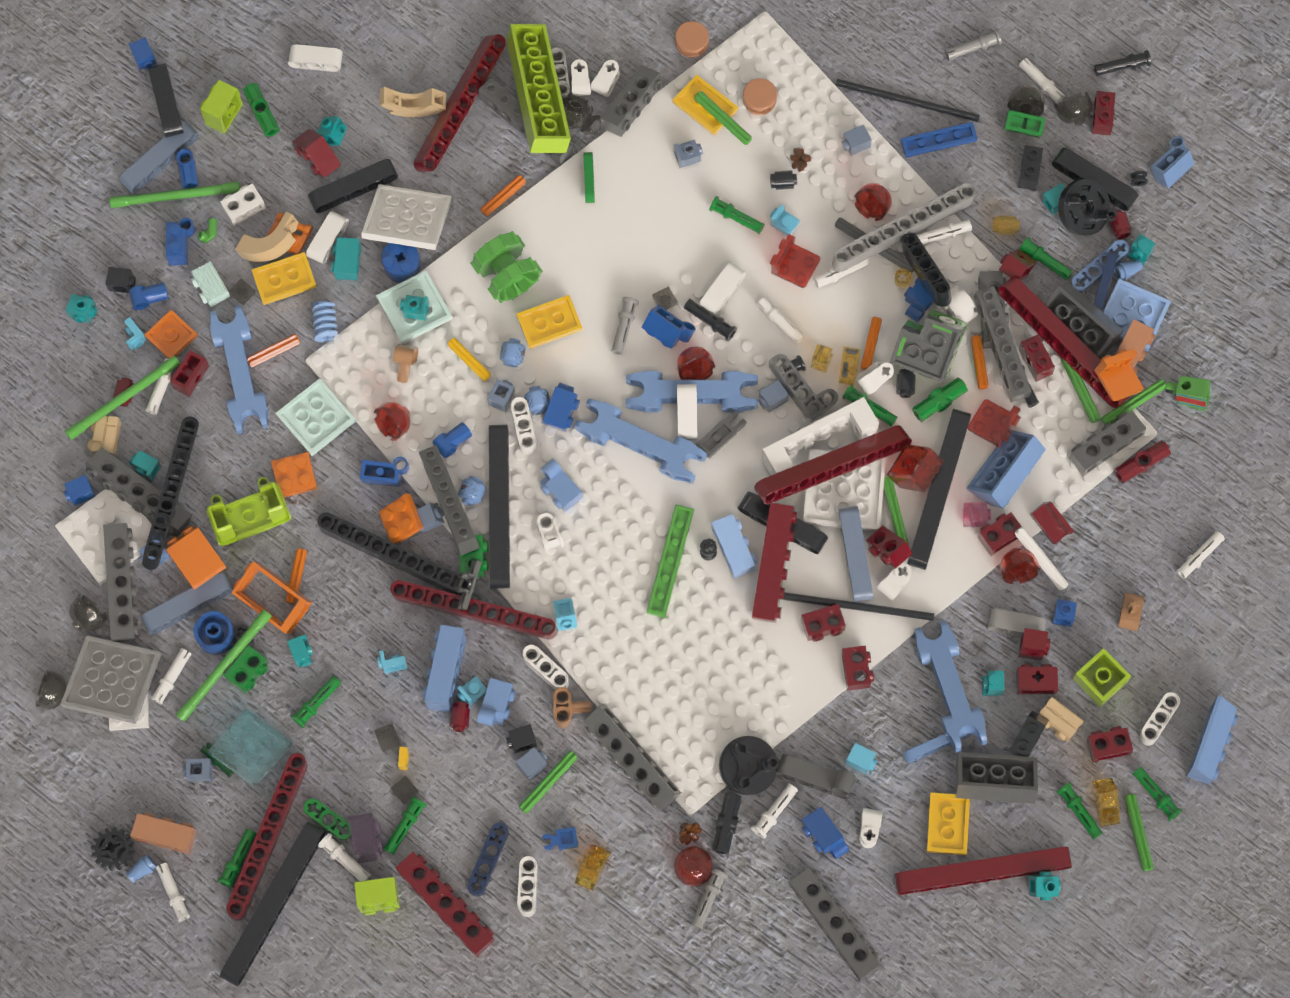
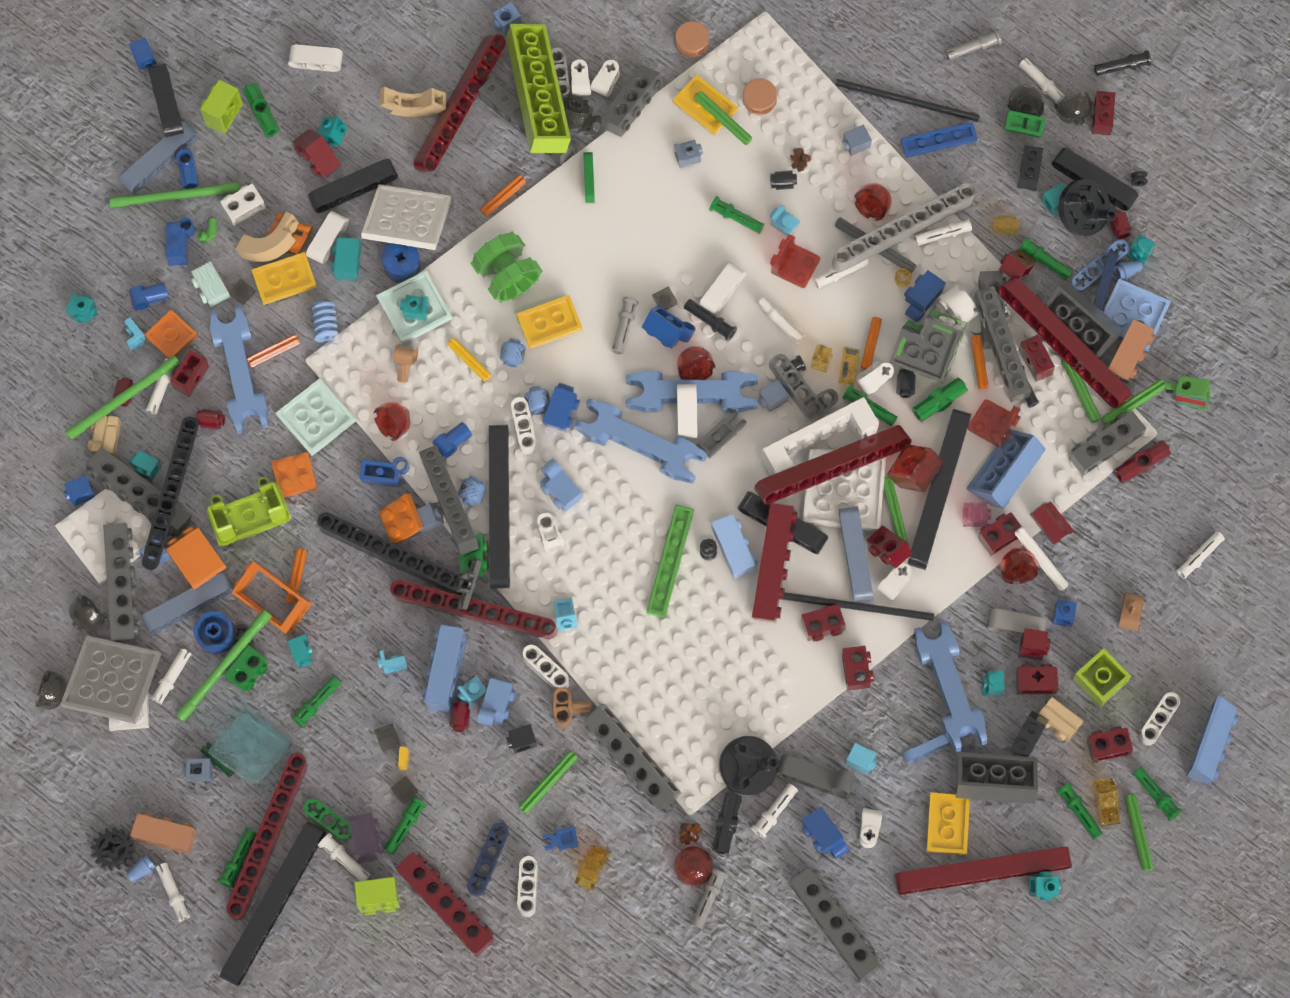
(120, 280): black brick -> none
(210, 419): none -> dark red brick
(501, 387): sand blue brick -> none
(507, 11): none -> medium blue brick
(532, 763): sand blue brick -> none
(926, 269): black beam -> none
(1118, 375): orange bracket -> none
(1173, 163): medium blue hinge -> none

